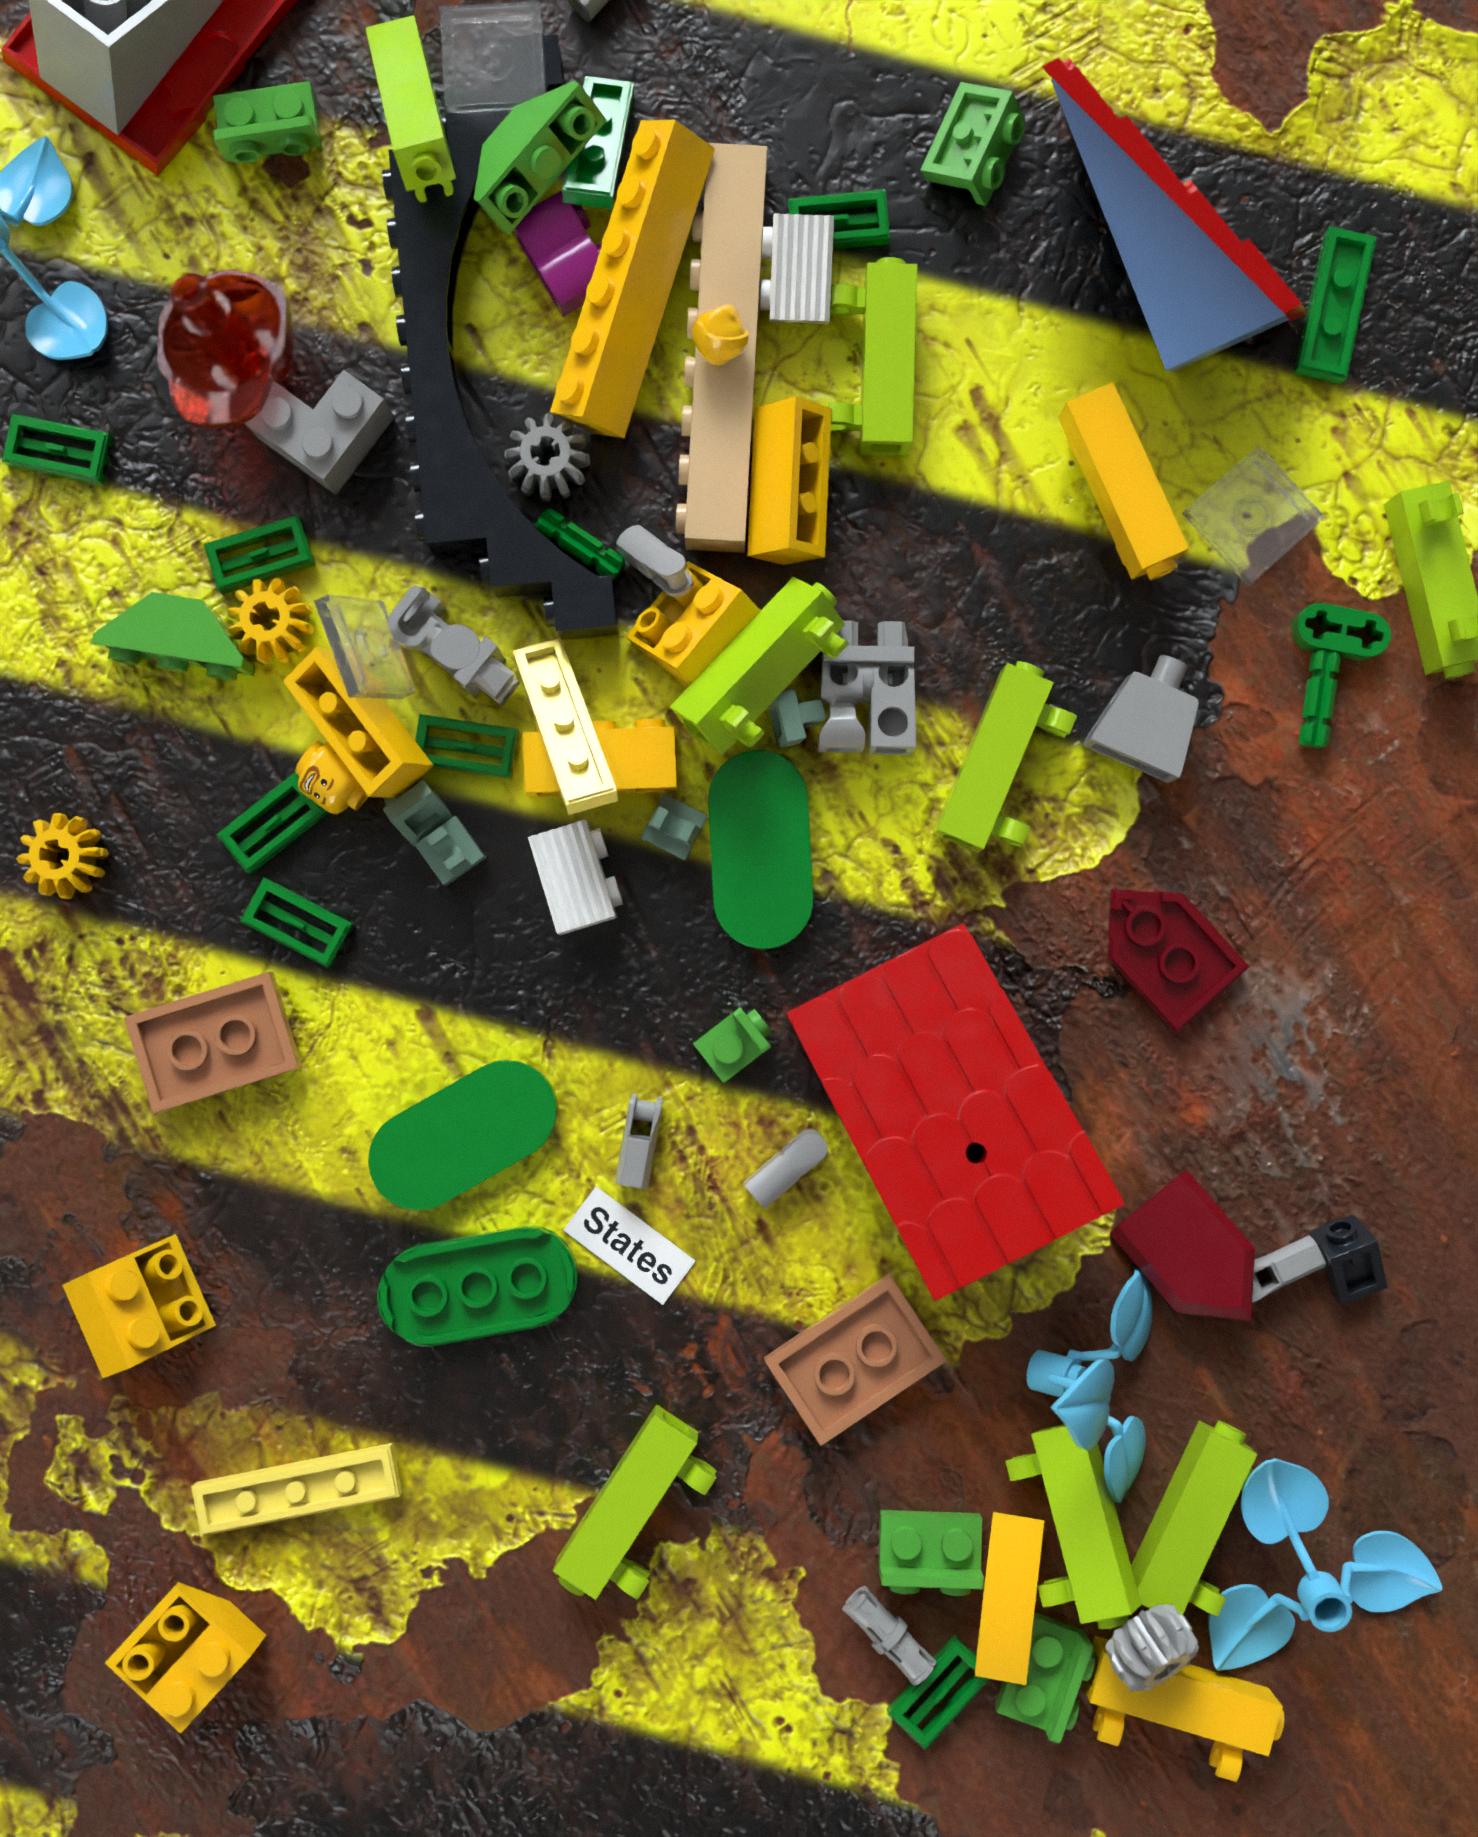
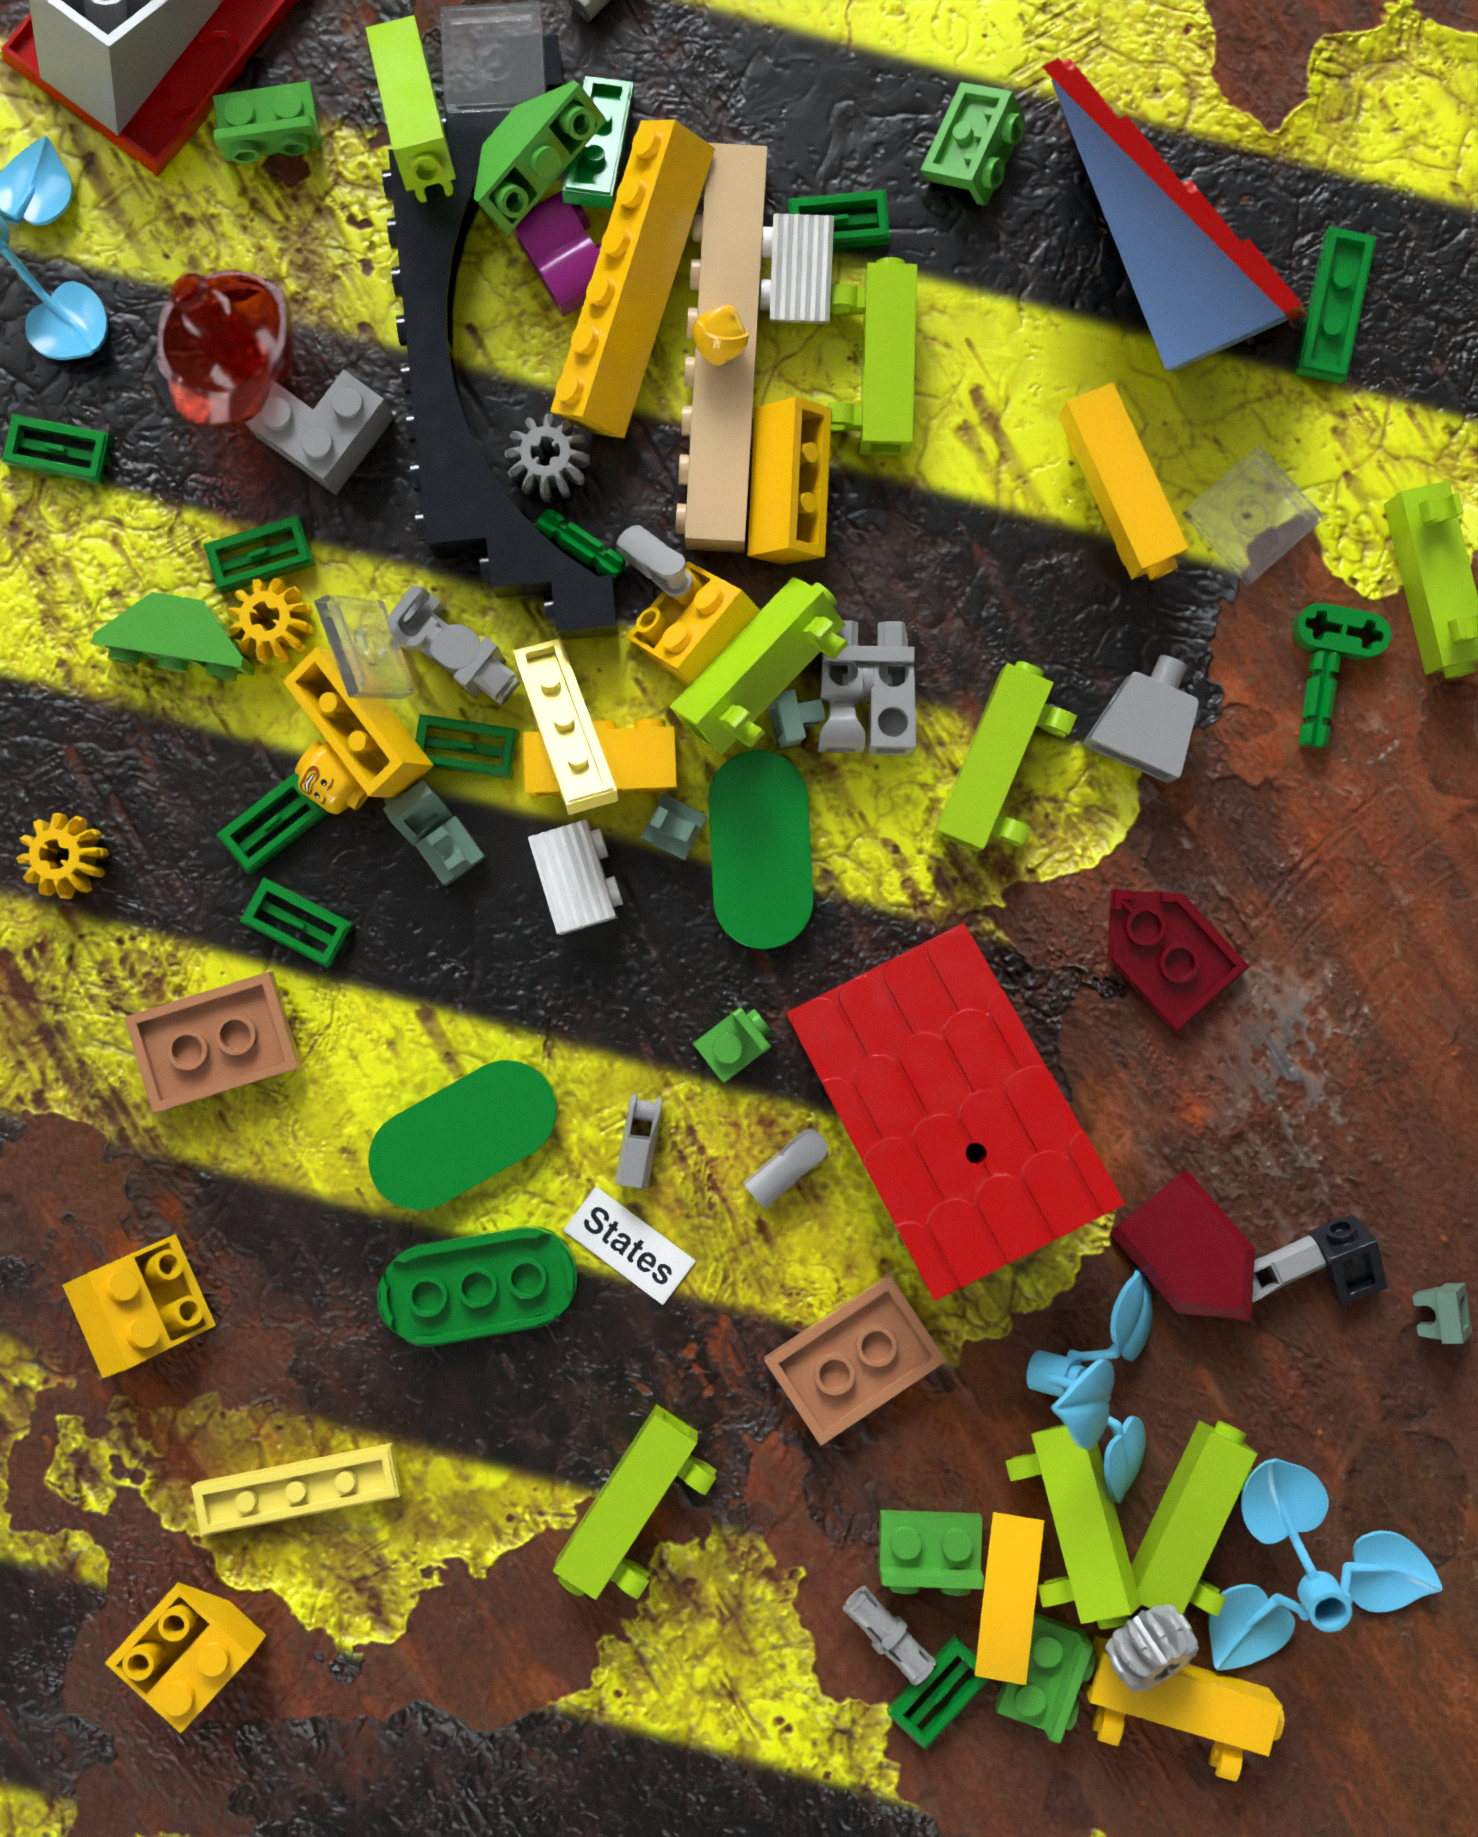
(1451, 1311): none -> sand green tile

